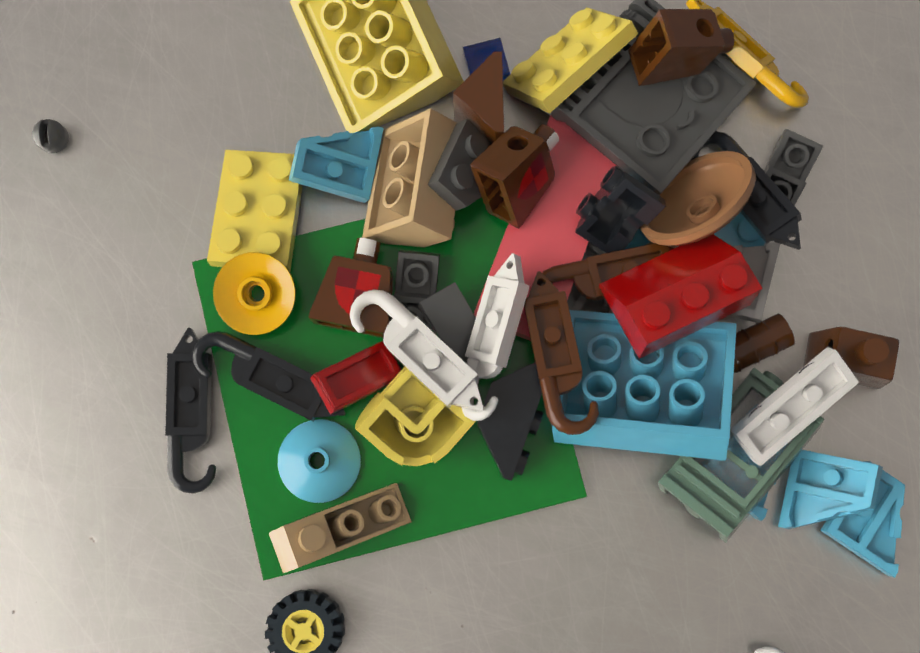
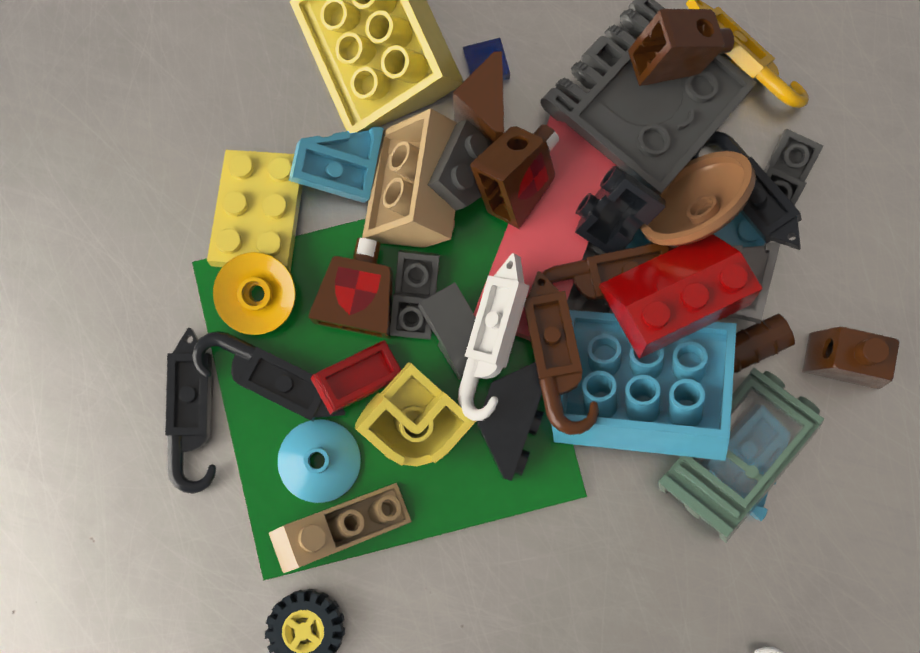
(56, 134): dark grey hinge -> none
(422, 351): white plate -> none
(569, 58): light yellow plate -> none
(794, 406): white plate -> none
(827, 488): medium azure wing -> none
(874, 531): medium azure wing -> none

